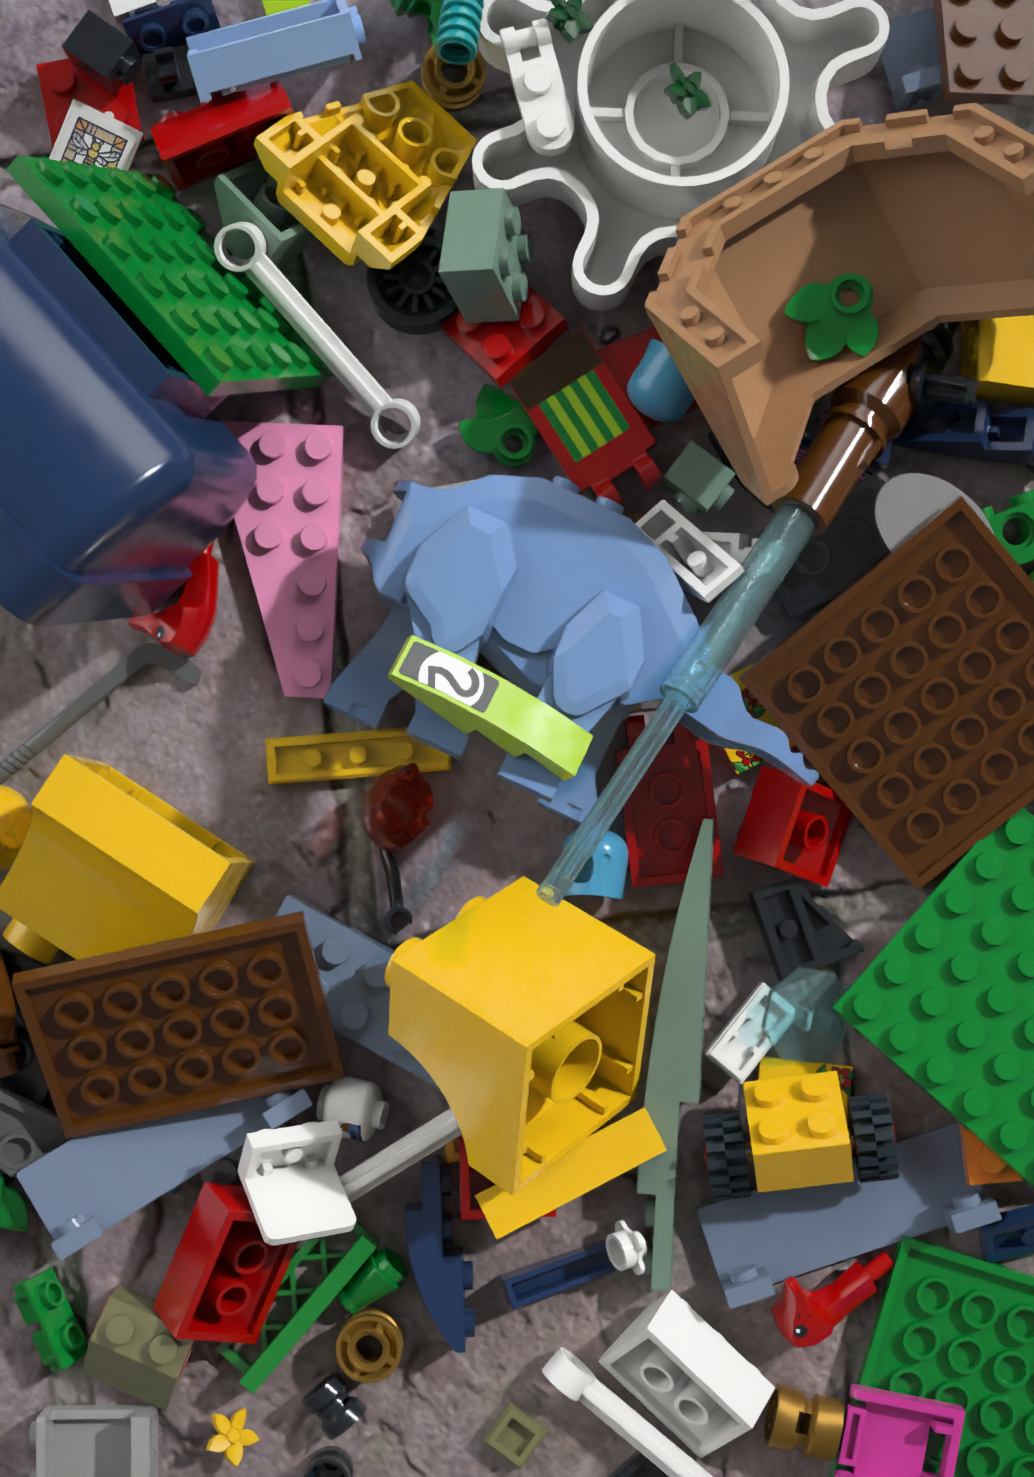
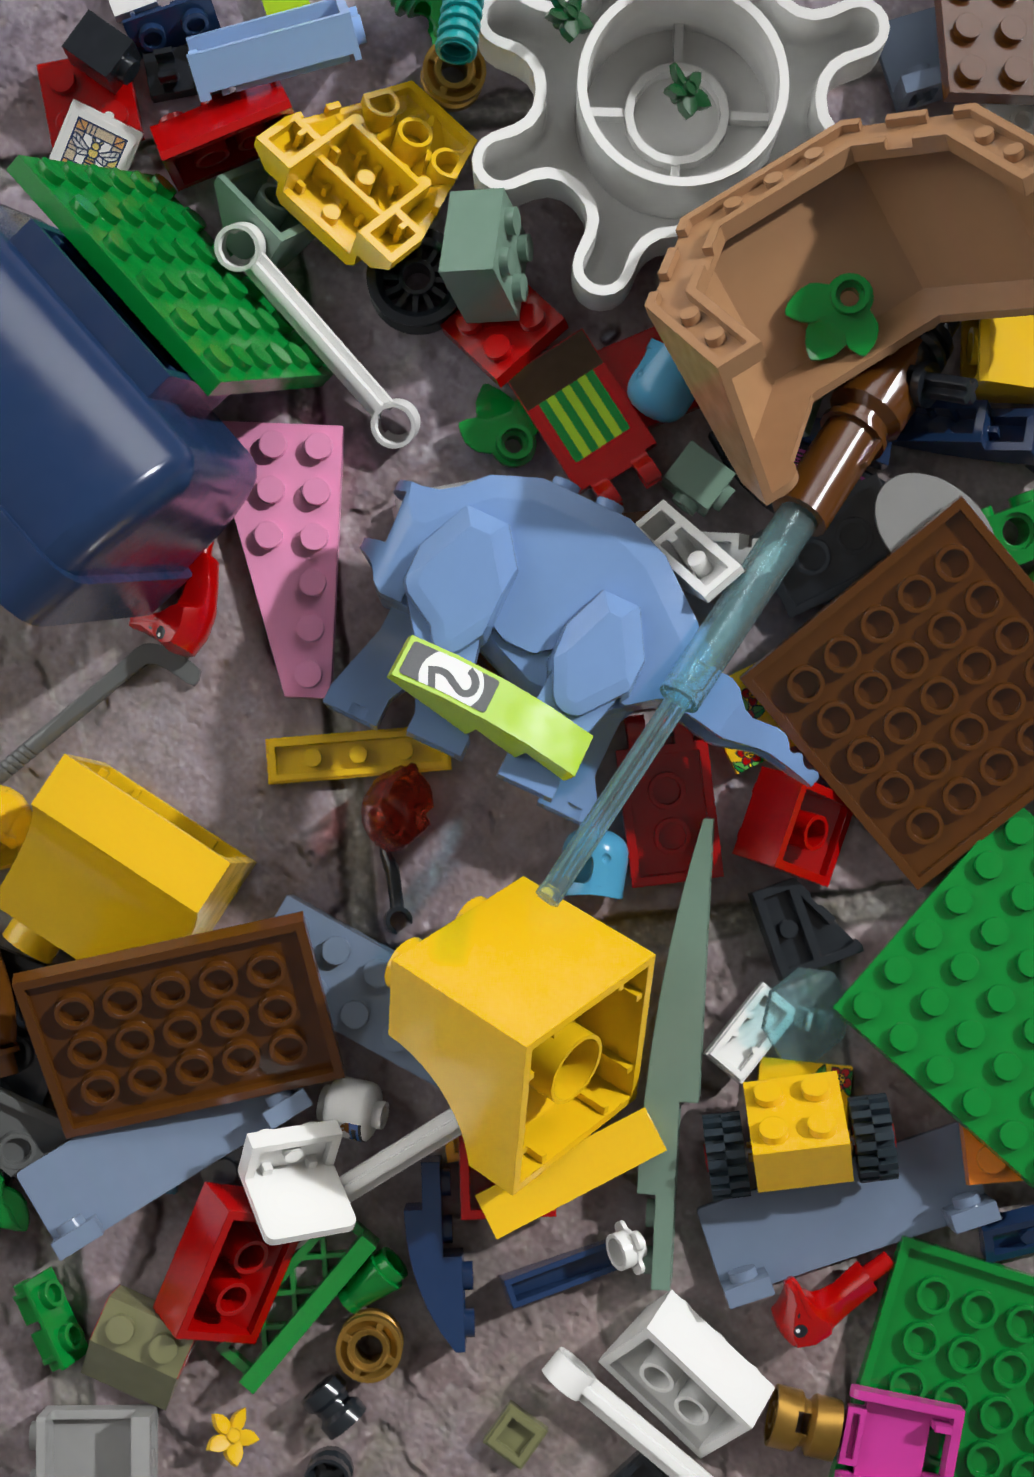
(539, 88): white plate -> none

